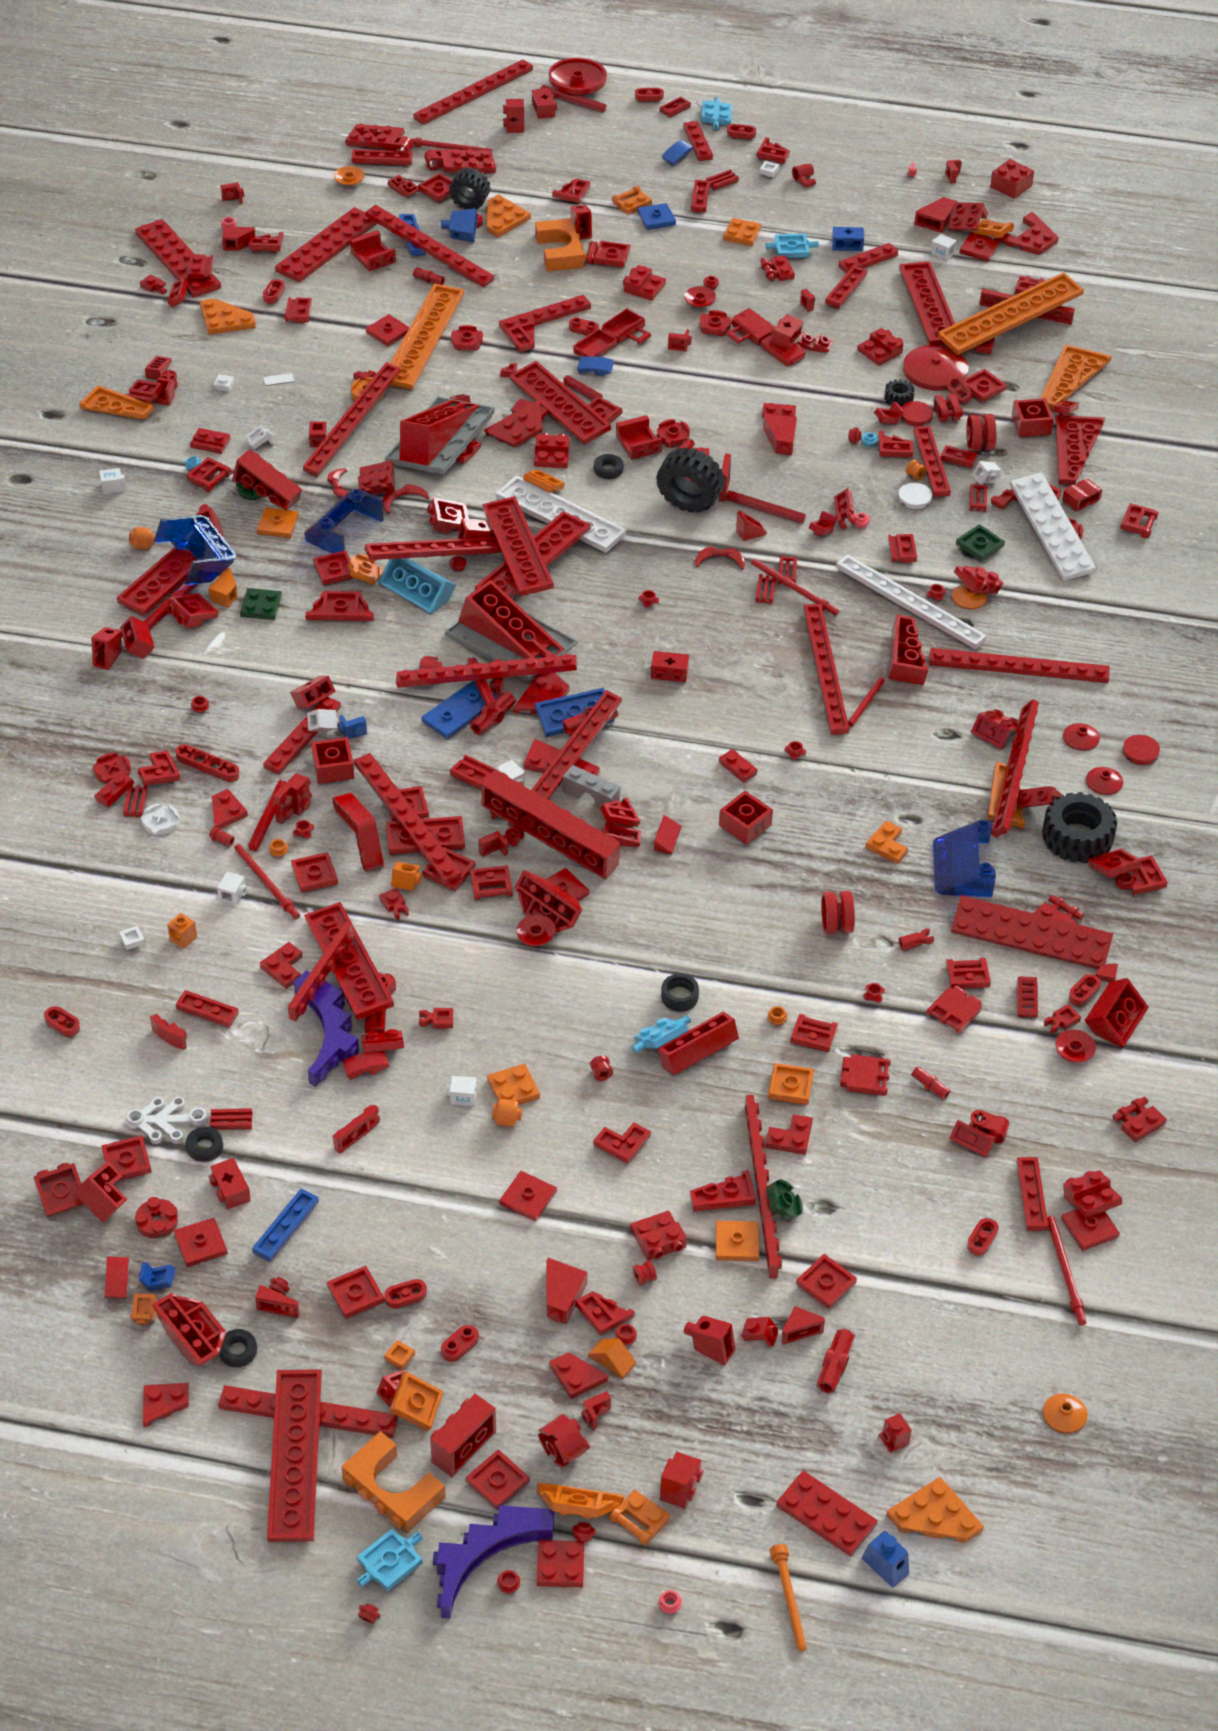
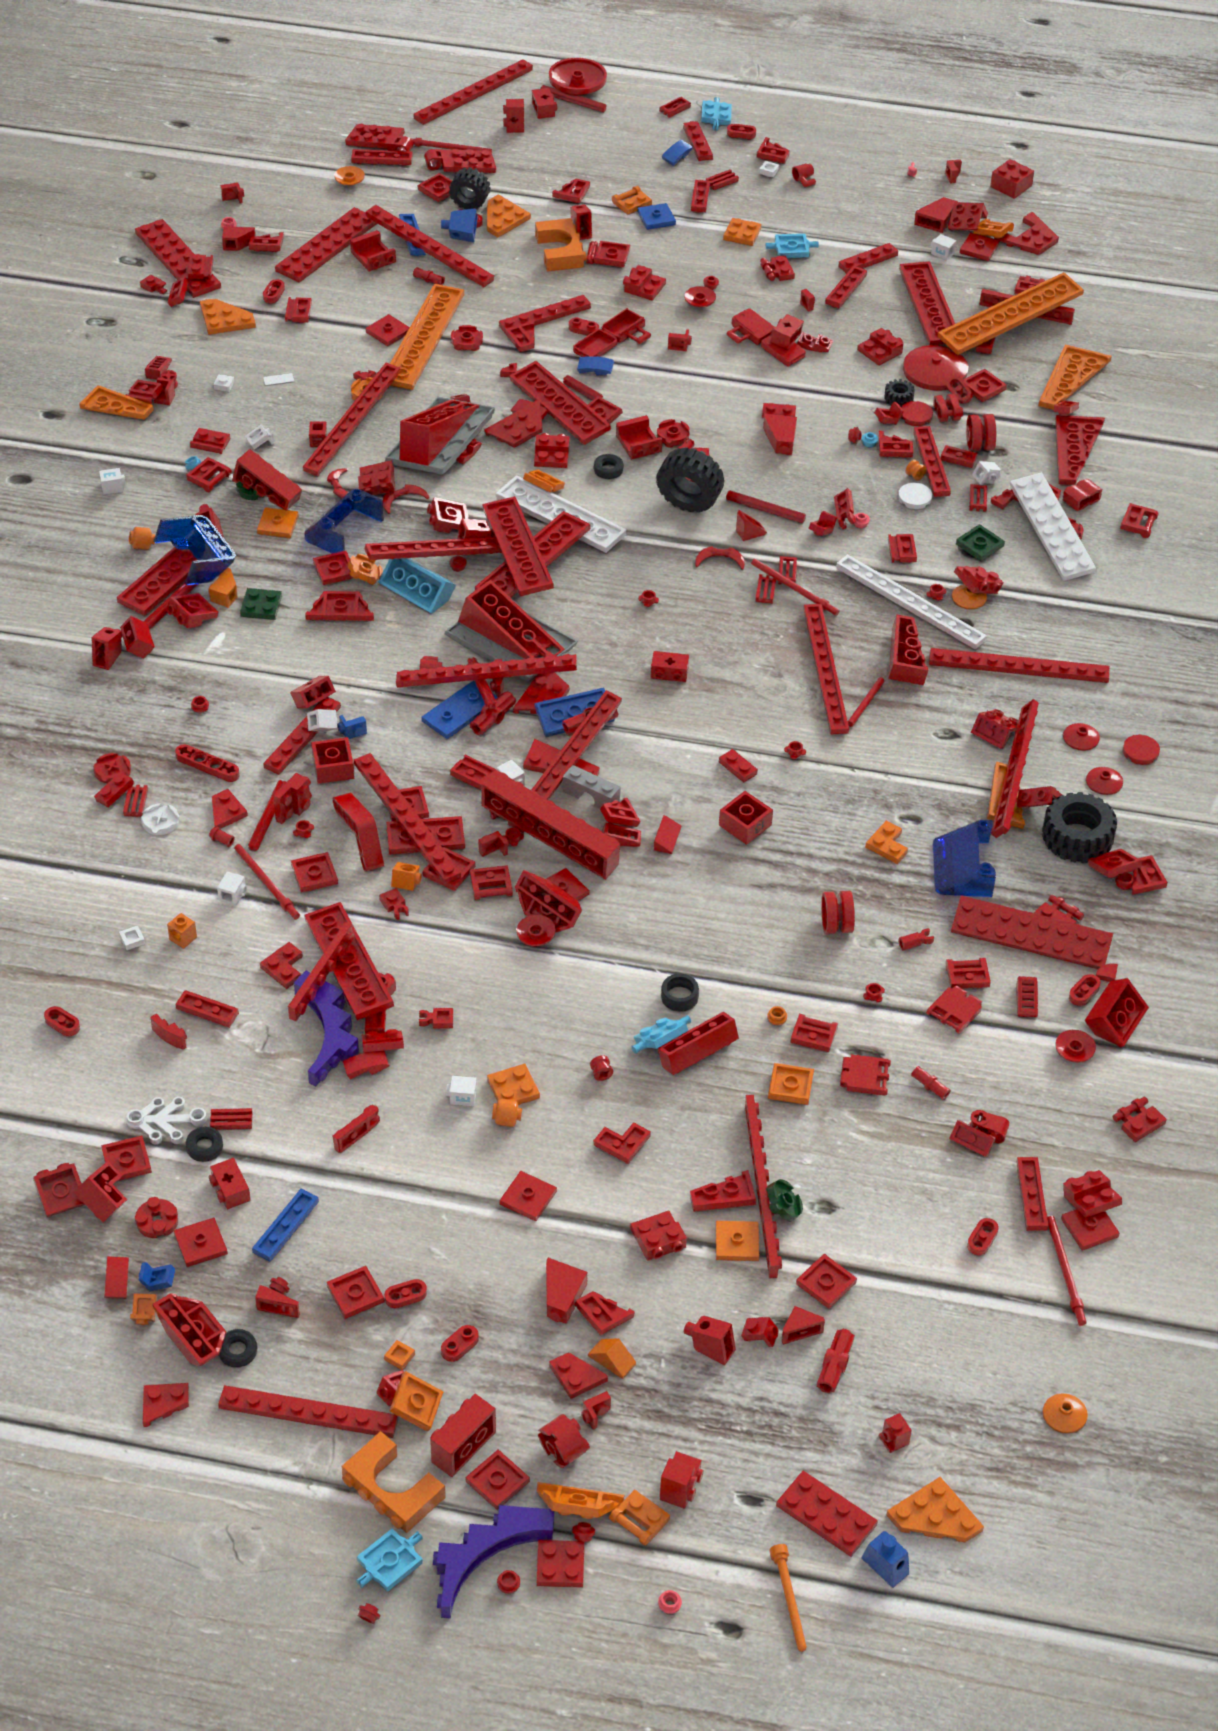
(161, 771): red plate -> none
(278, 848): orange plate -> none
(295, 1456): red plate -> none
(402, 186): red slope -> none
(626, 1334): red plate -> none
(644, 1273): red wheel -> none
(649, 94): red plate -> none
(709, 327): red plate -> none
(726, 468): red plate -> none
(791, 1140): red plate -> none
(848, 238): blue brick -> none
(1032, 417): red brick -> none
(1063, 1017): red plate -> none

